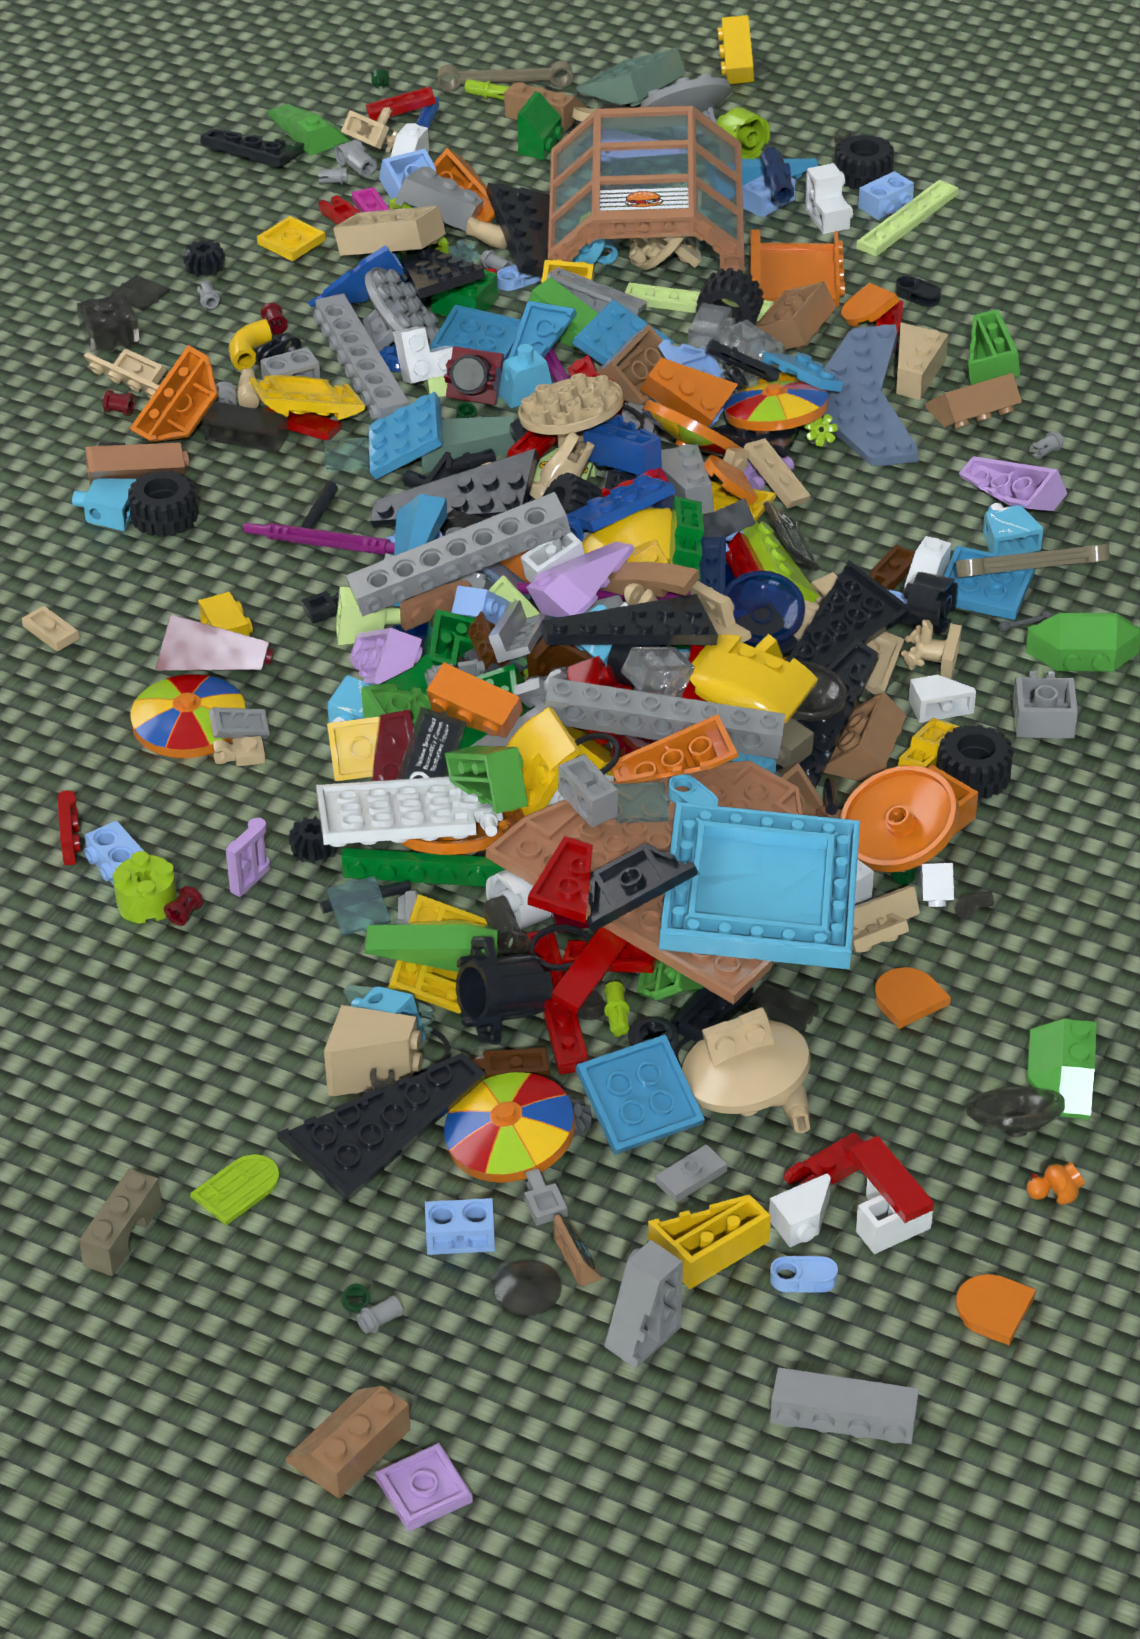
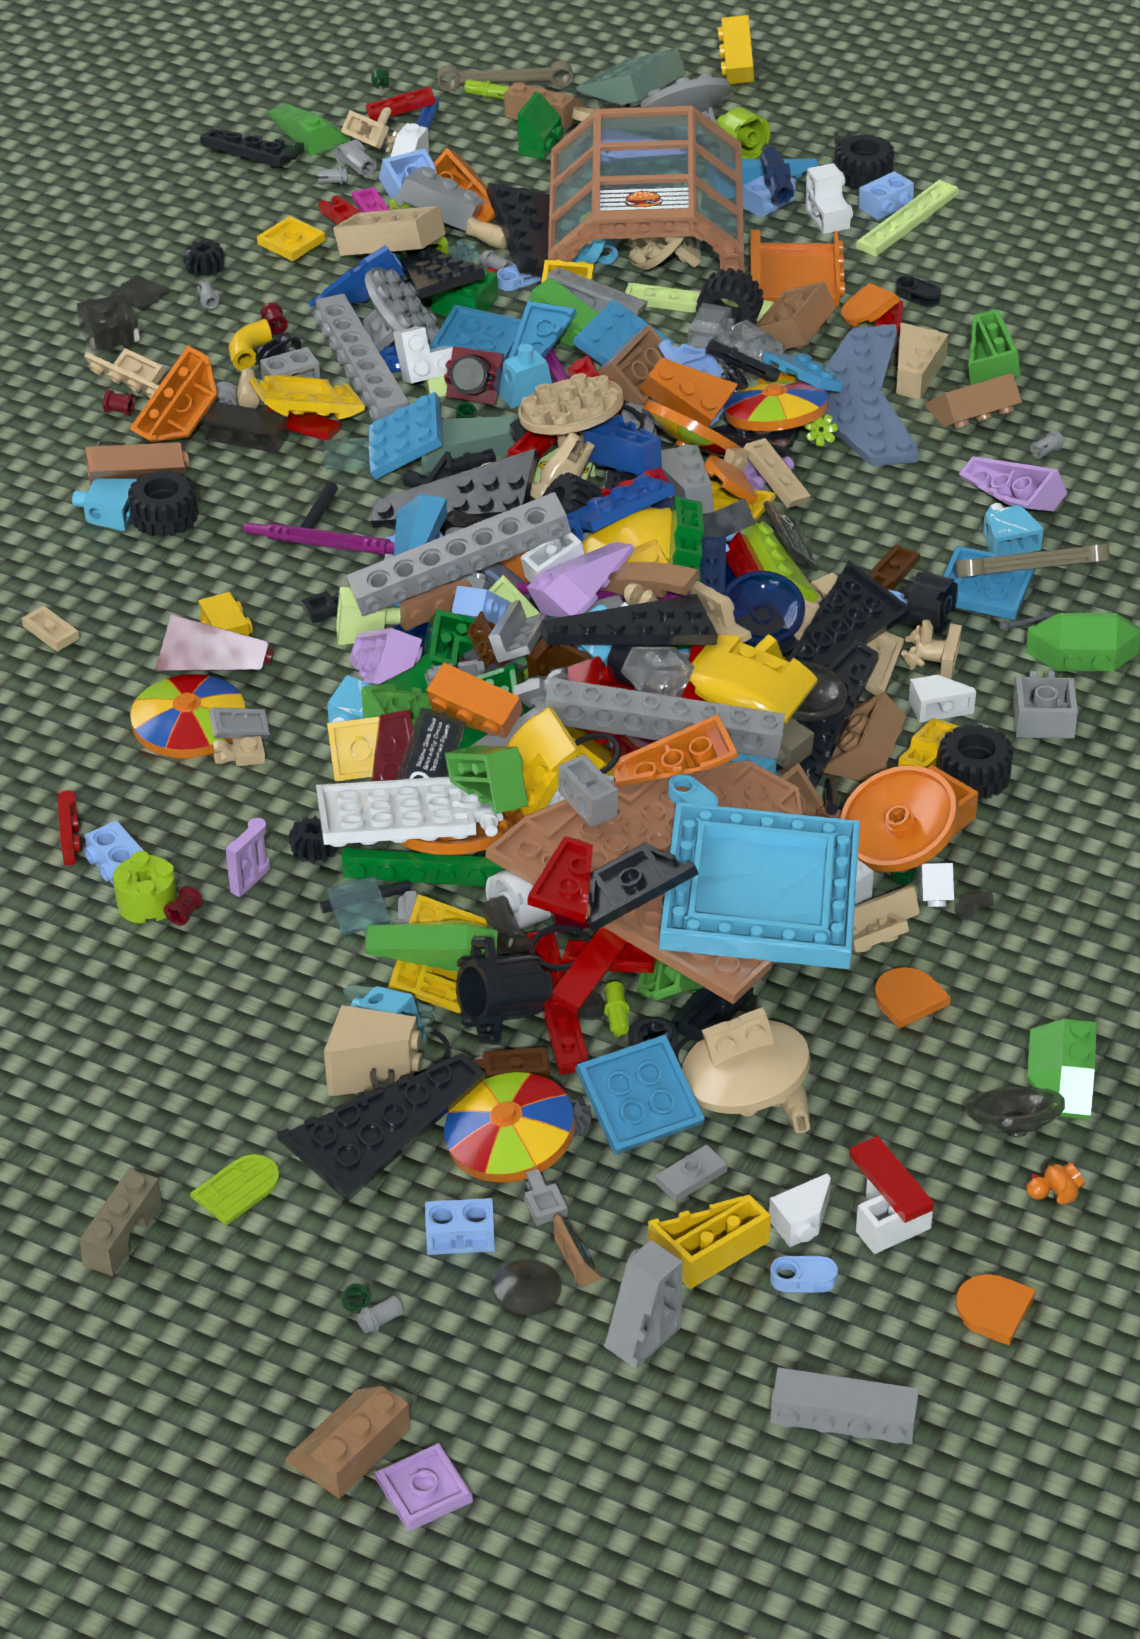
(642, 803): clear light blue piece -> none
(781, 1009): clear smoke tile -> none
(831, 1161): red hinge -> none
(930, 557): white slope -> none

